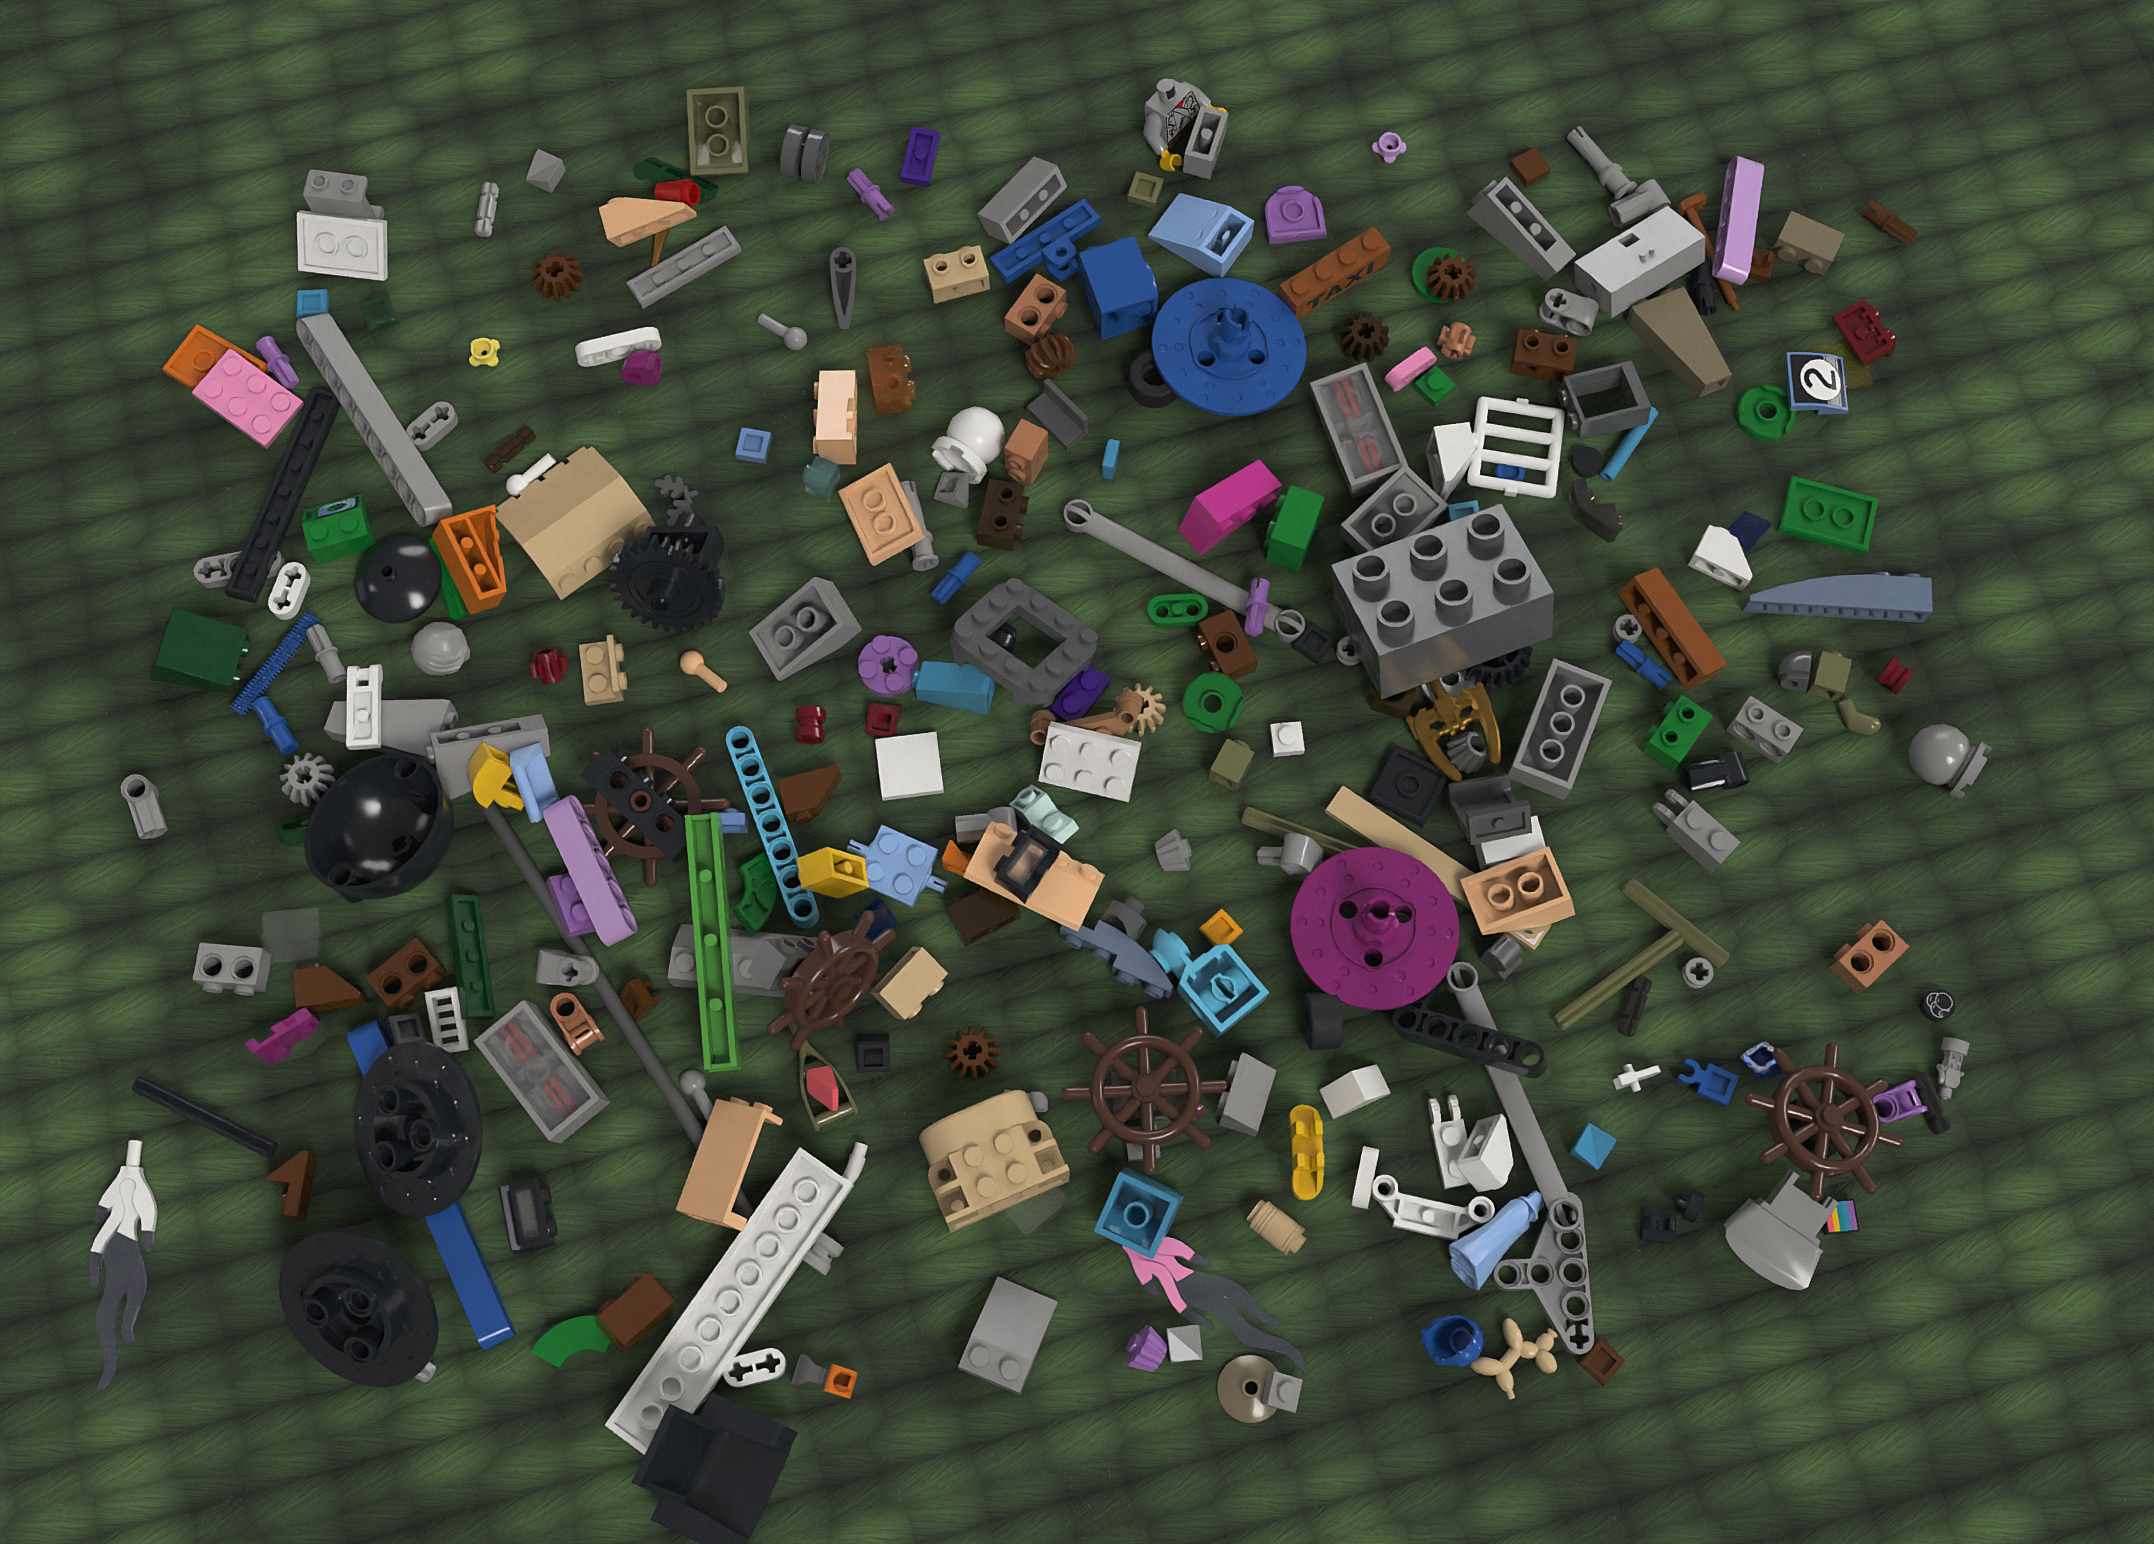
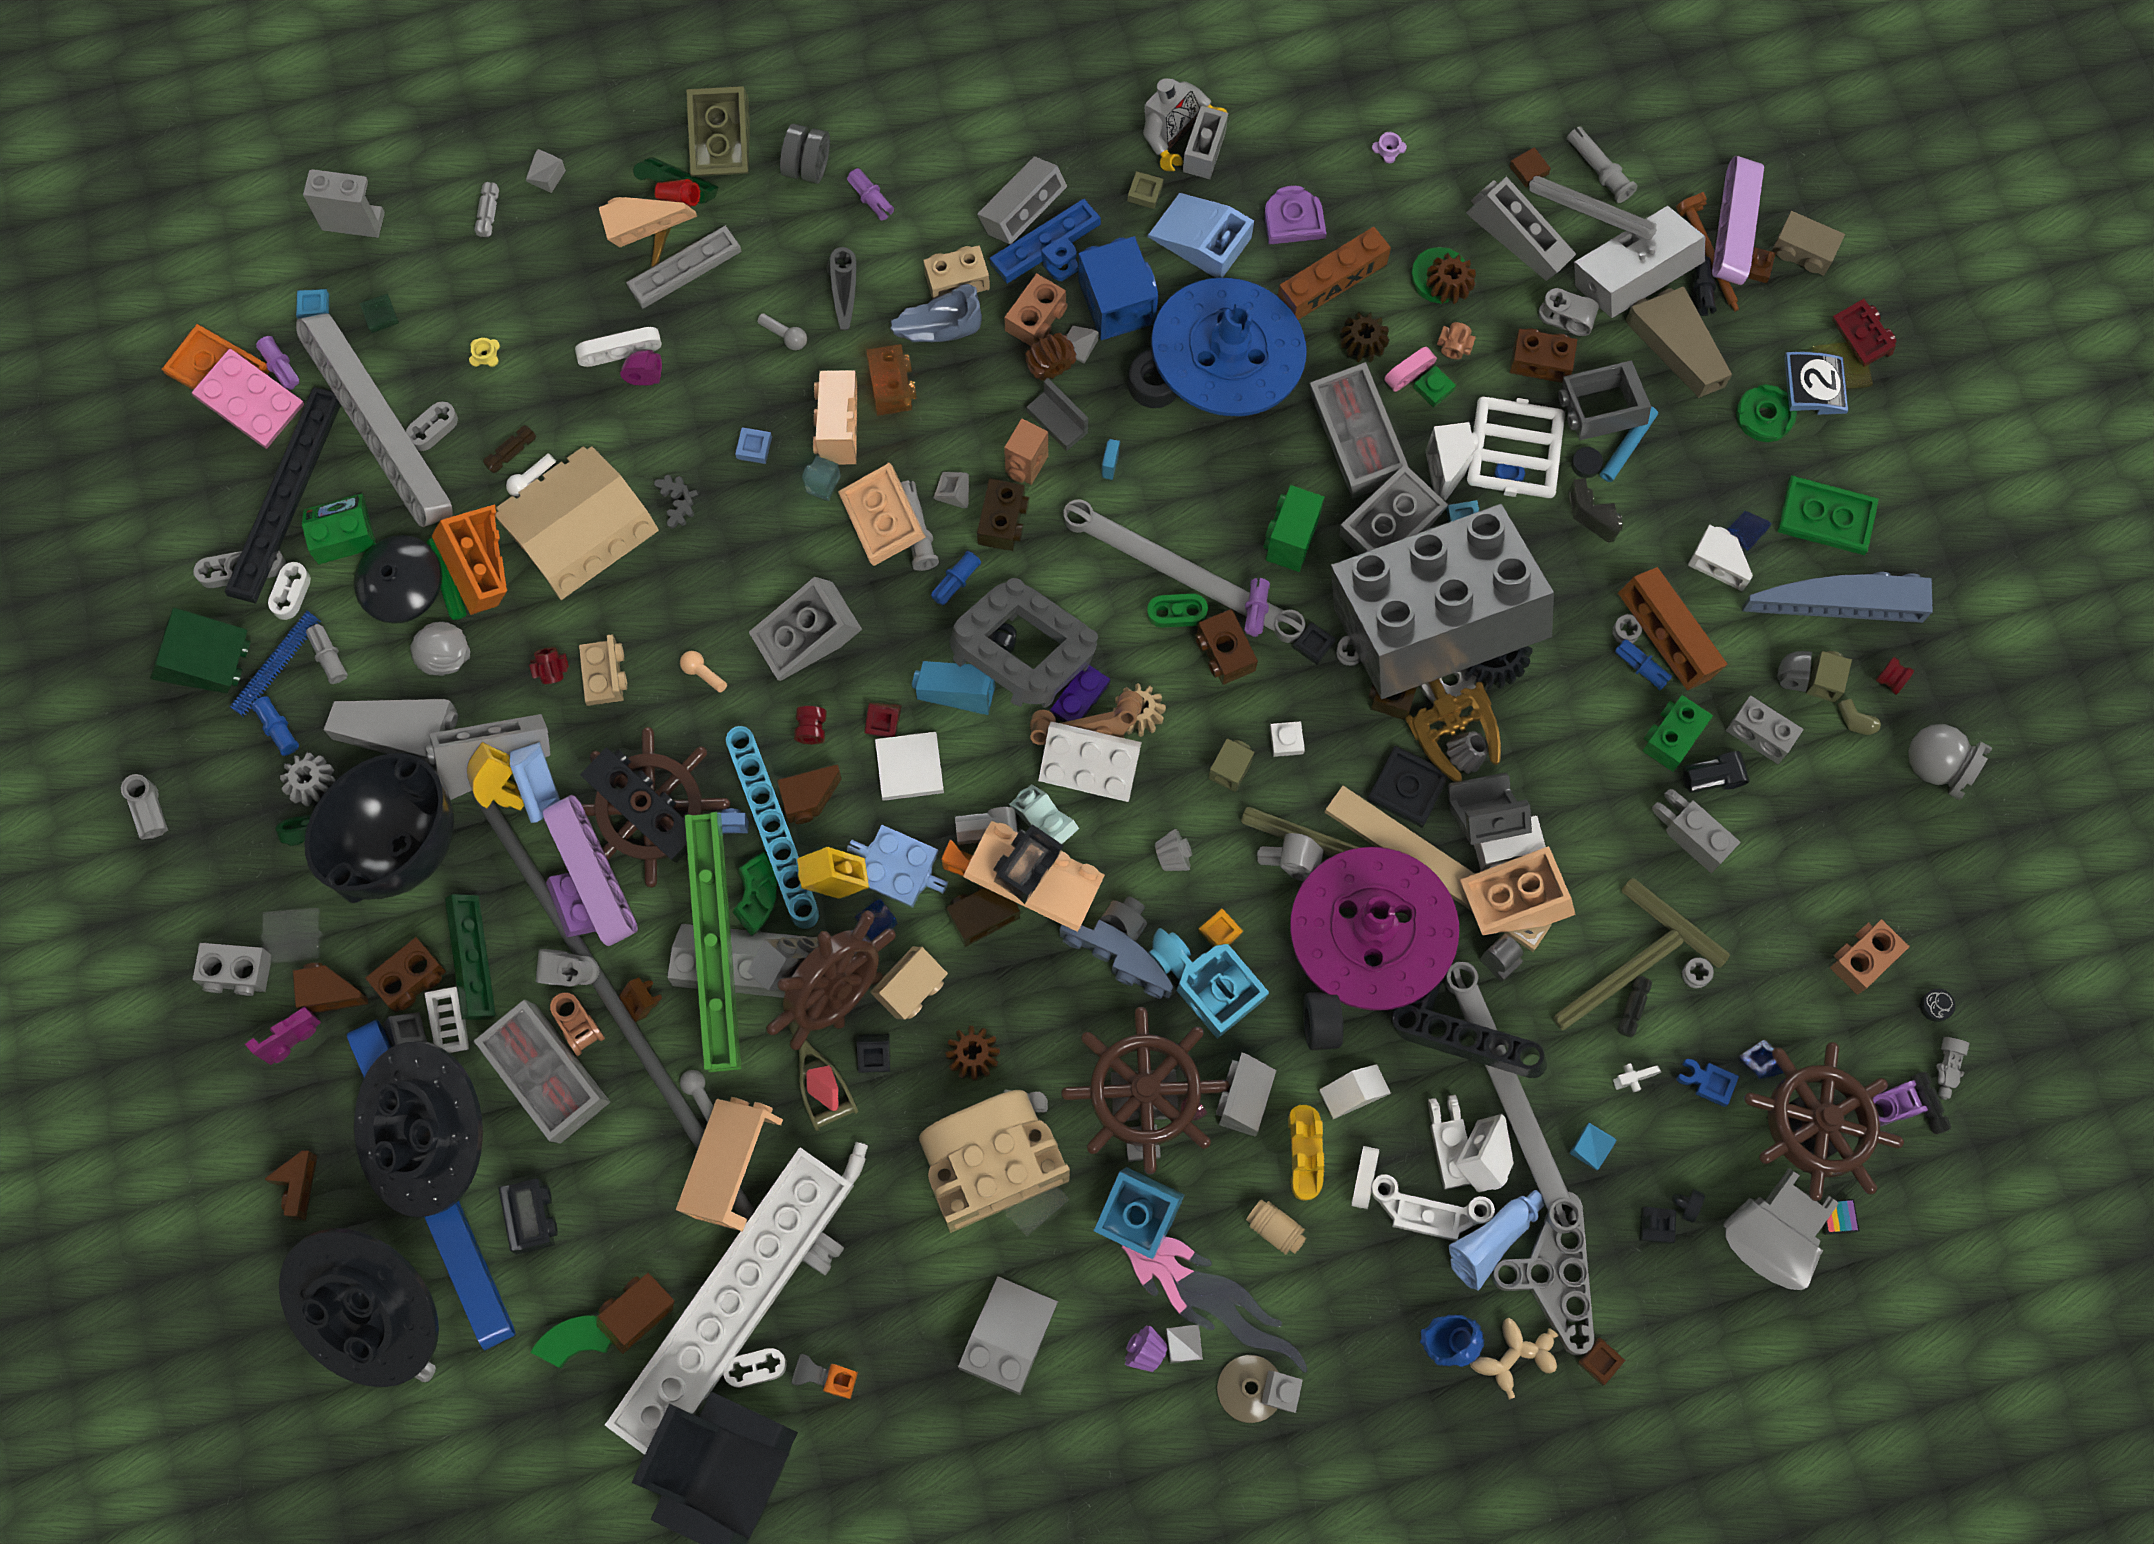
(118, 1245): clear purple piece -> none
(204, 1117): black axle -> none
(342, 245): white plate -> none
(363, 707): white plate -> none
(557, 276): reddish brown gear -> none
(671, 574): black piece -> none
(882, 650): medium lavender plate -> none
(920, 157): dark purple plate -> none
(941, 319): none -> sand blue hair
(971, 442): white tile -> none
(1083, 341): none -> light grey slope
(1213, 684): green tile -> none
(1228, 506): dark pink wedge -> none
(1559, 729): light grey brick -> none
(1593, 207): none -> light grey axle
(1643, 202): light grey piece -> none
(1890, 223): reddish brown axle -> none

